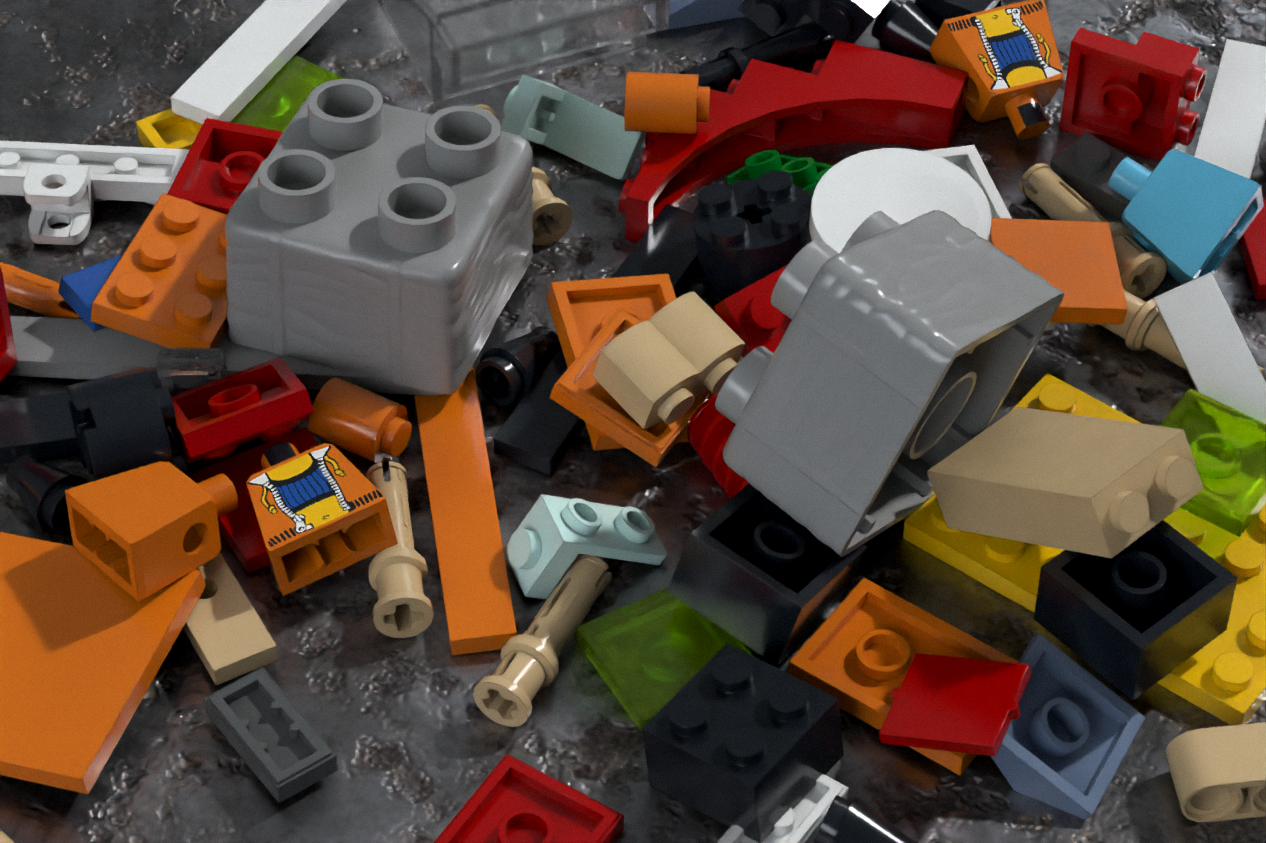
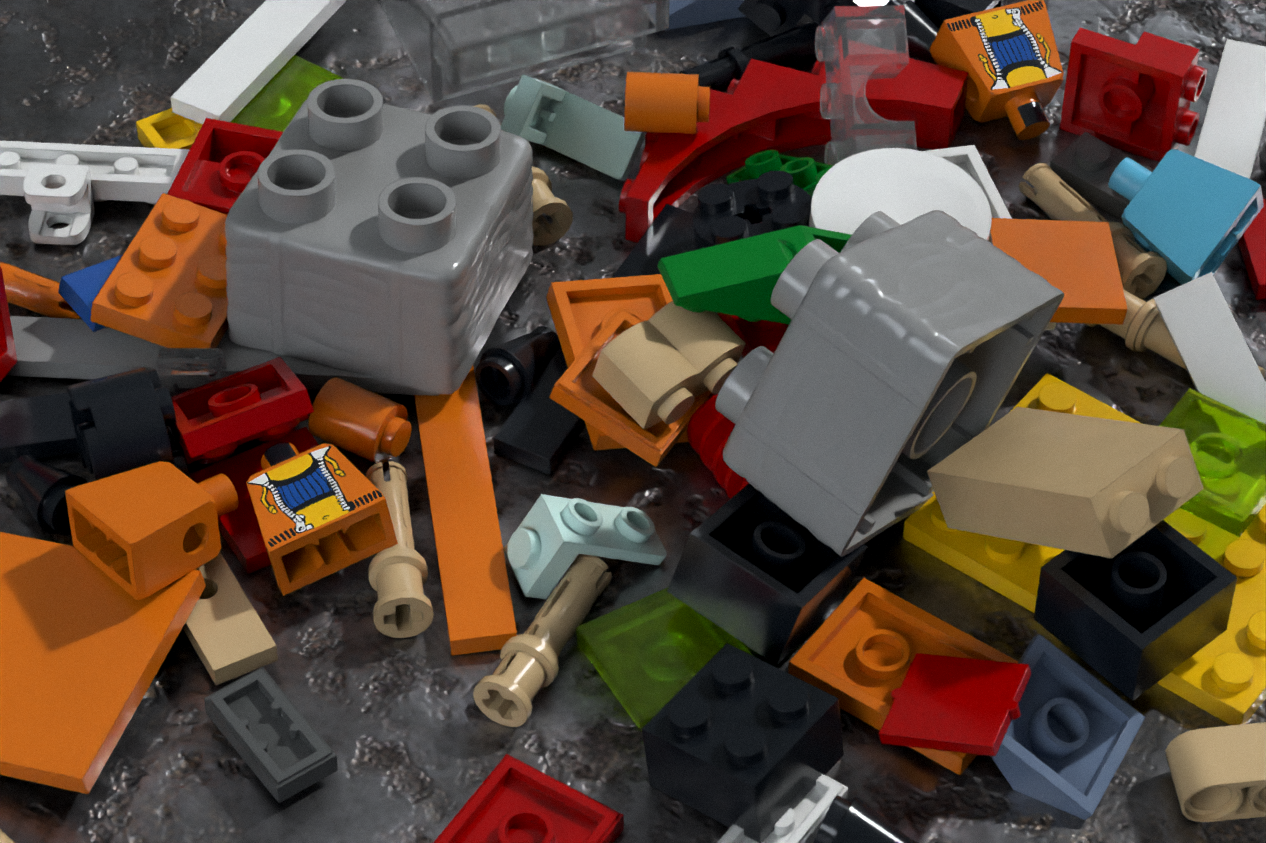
(740, 273): none -> green slope
(856, 48): none -> clear arch

